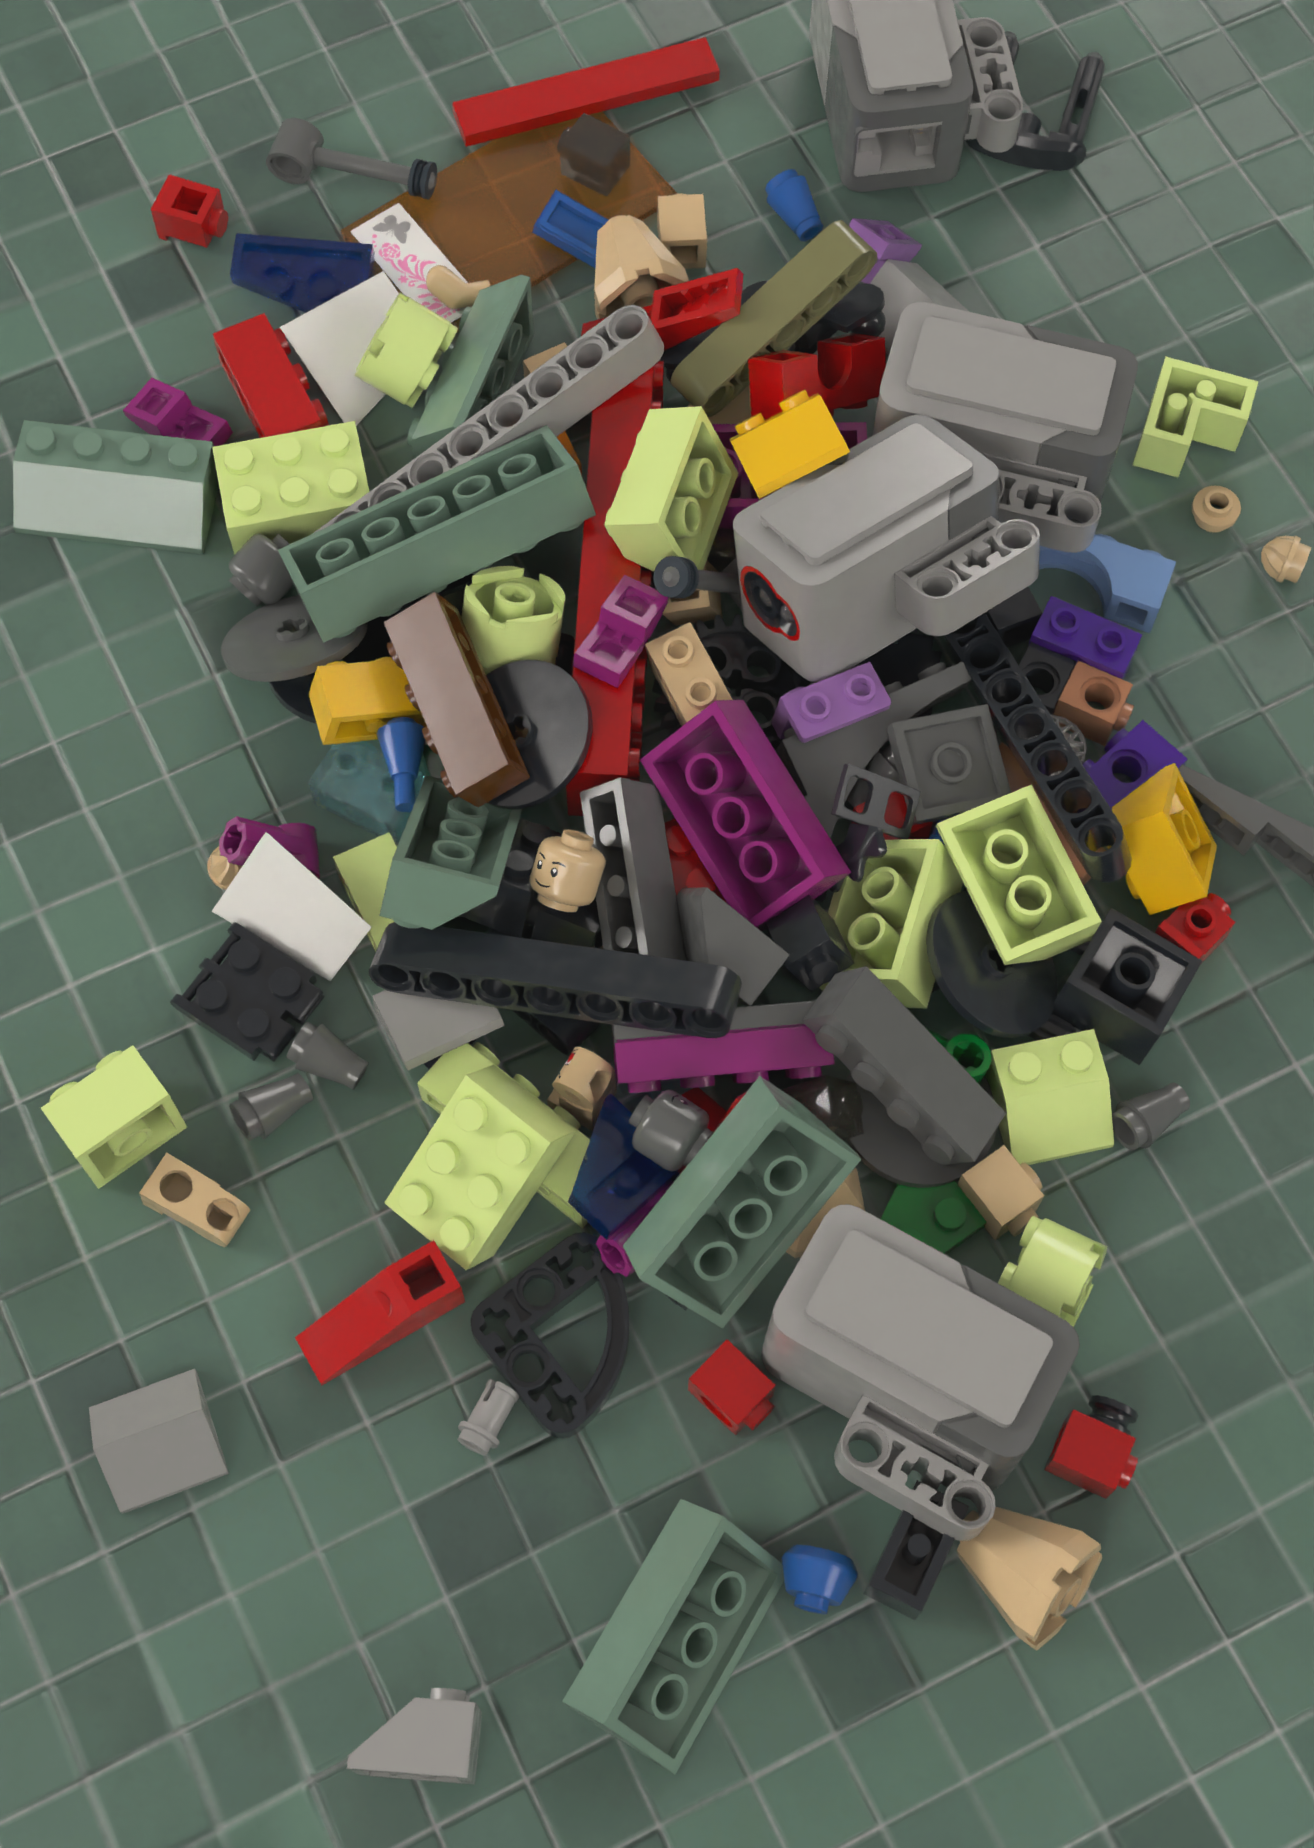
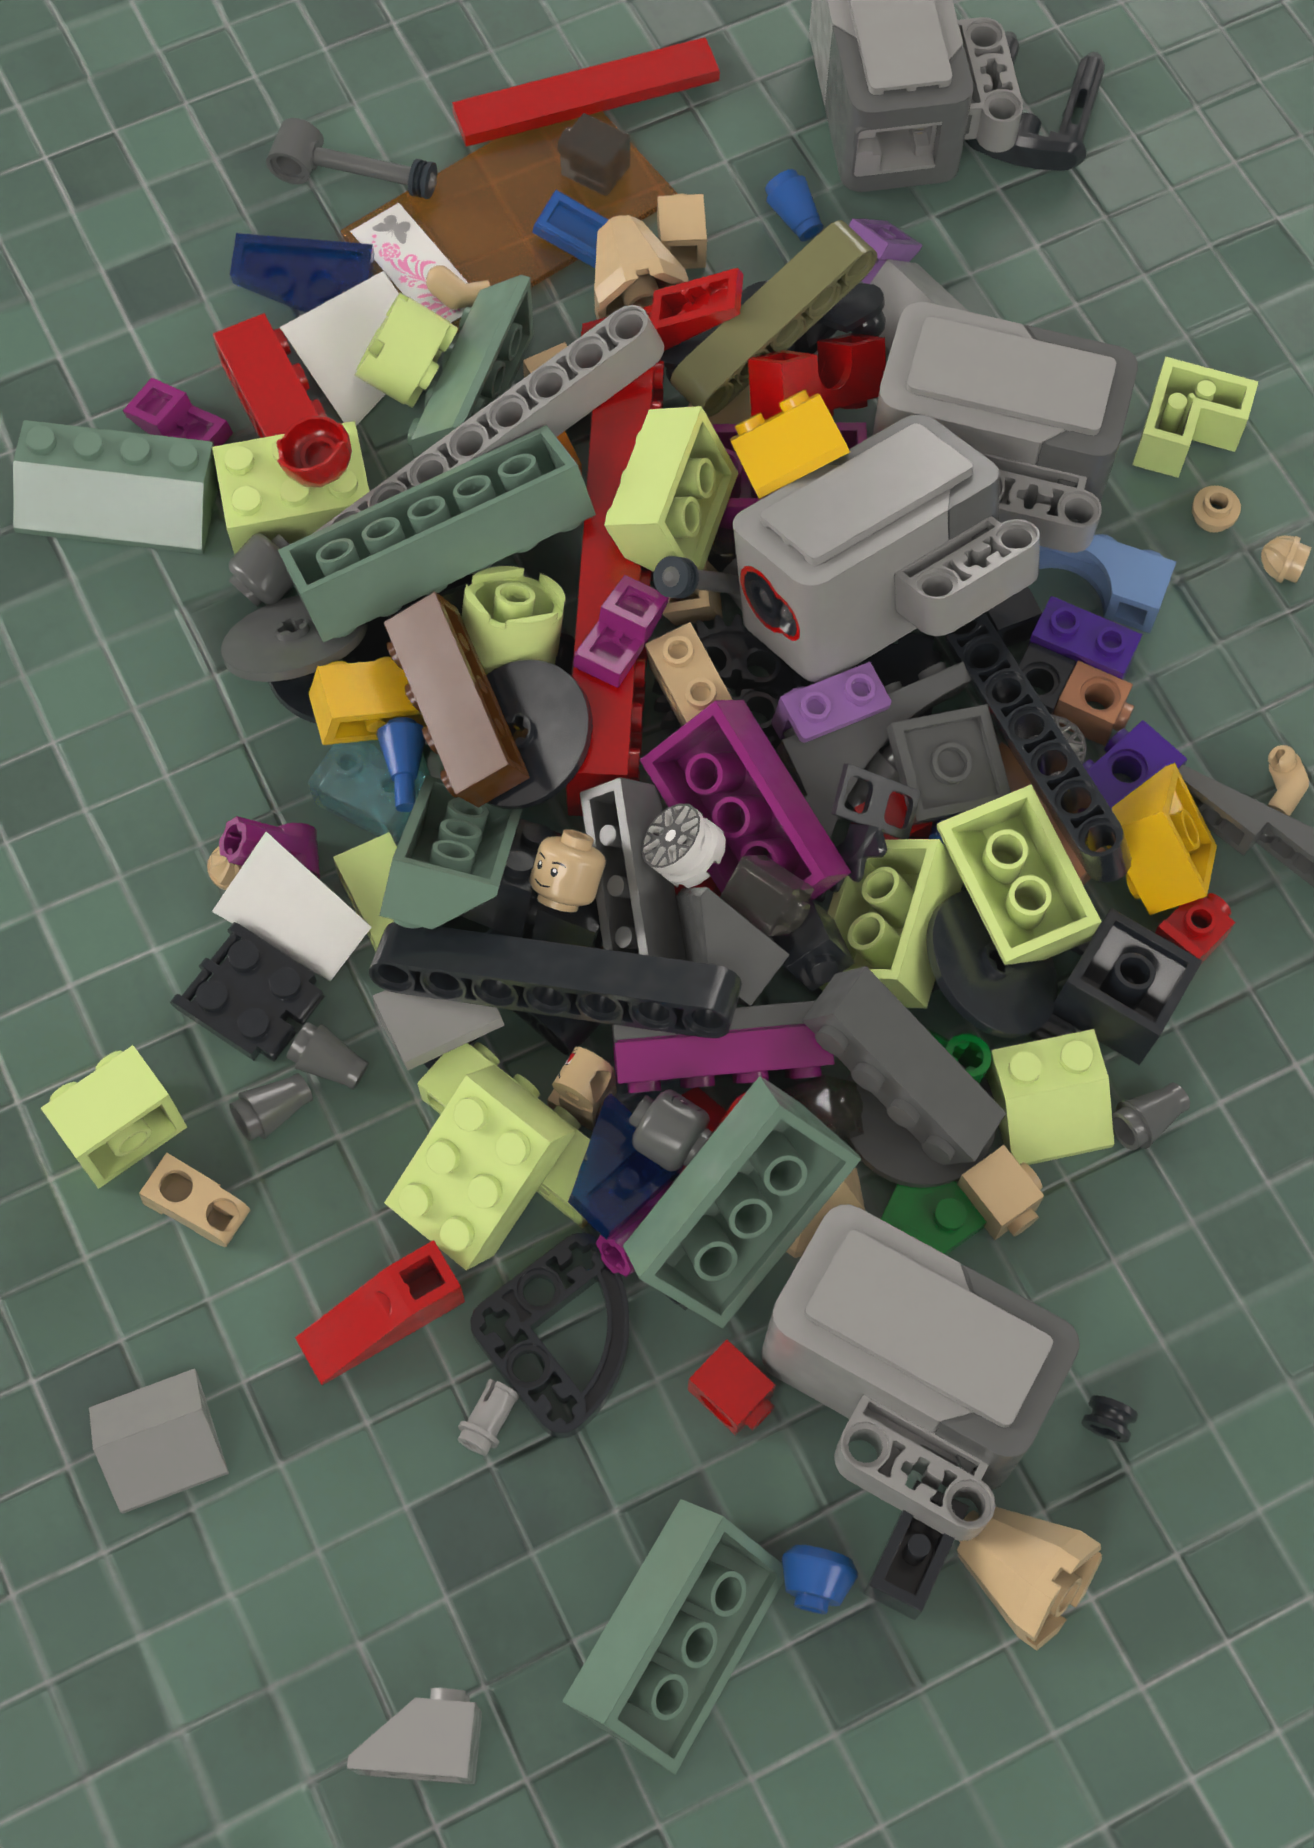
(189, 211): red brick -> none
(314, 451): none -> red hair
(684, 845): none -> white wheel
(768, 895): none -> clear smoke brick
(1054, 1268): yellowish green brick -> none
(1092, 1455): red brick -> none
(1288, 778): none -> tan arm

